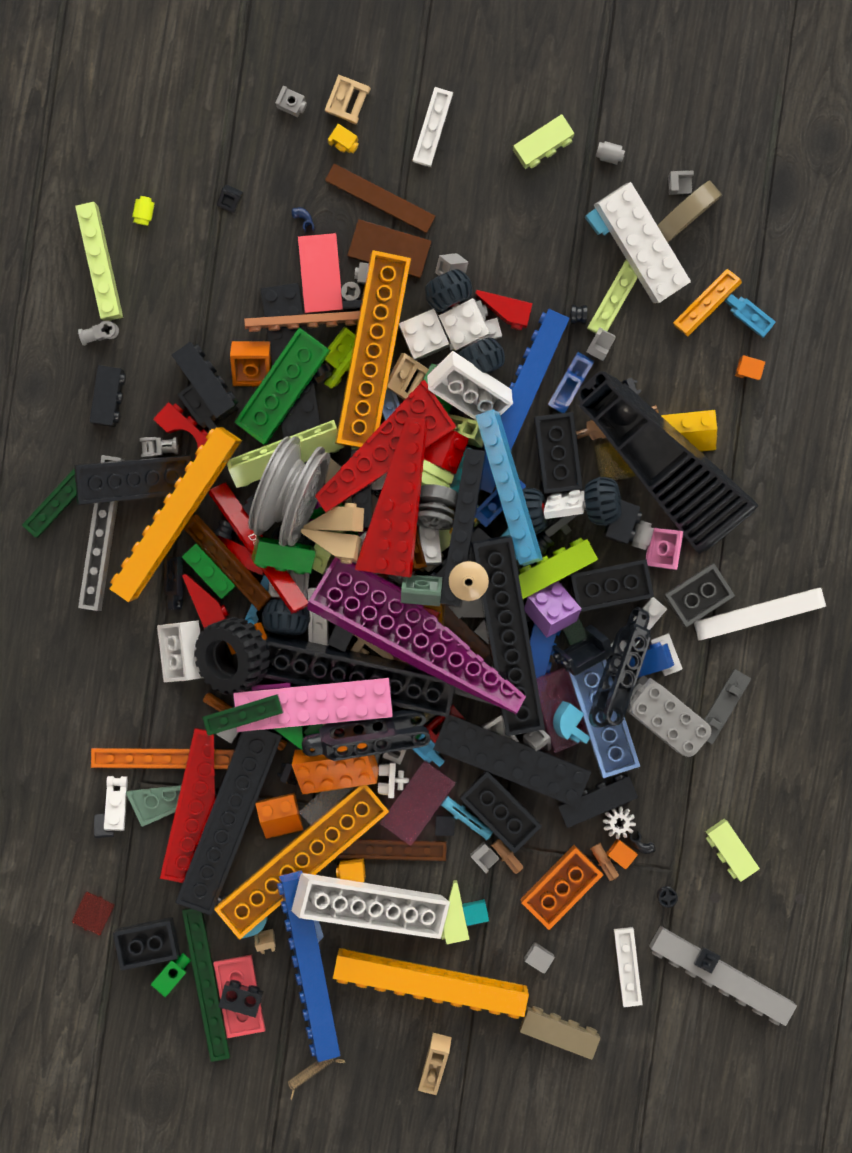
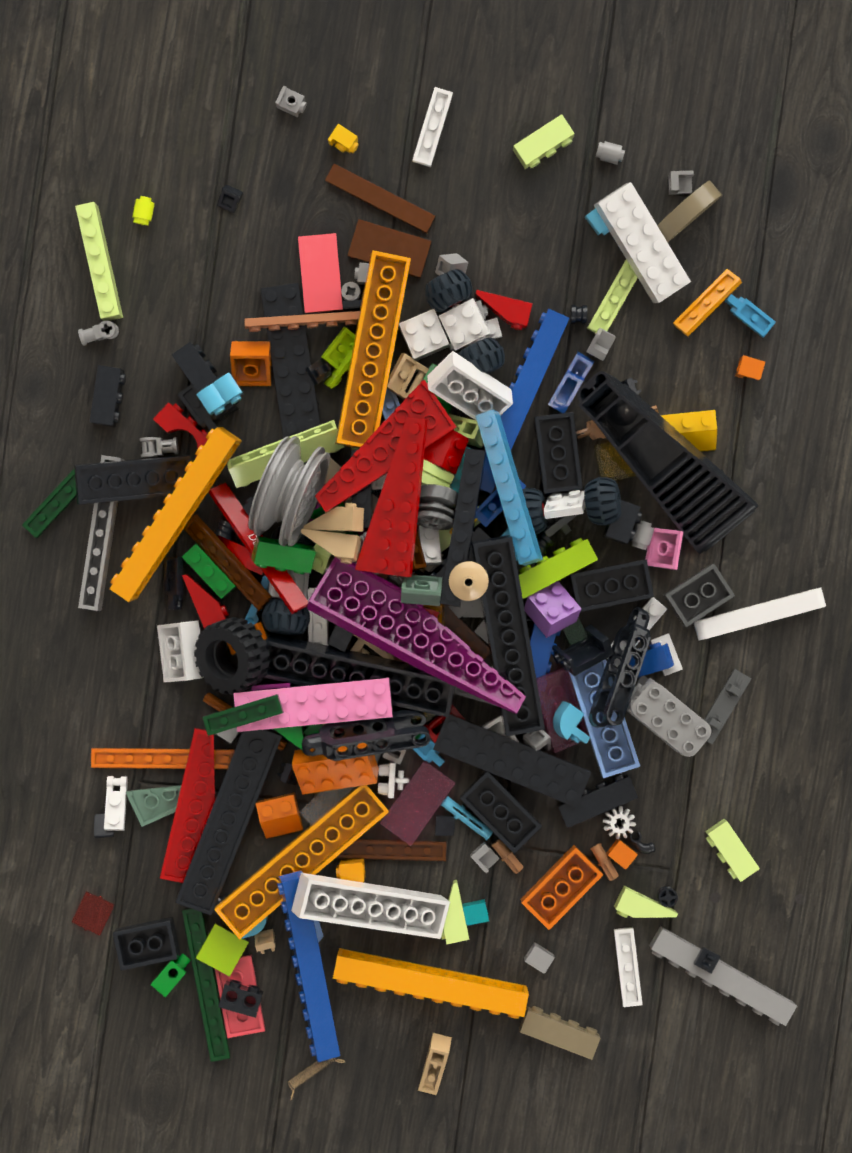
(219, 394): none -> medium azure brick
(222, 949): none -> lime tile
(282, 386): green plate -> none
(304, 214): dark blue arm -> none
(341, 97): tan plate -> none
(640, 906): none -> yellowish green slope

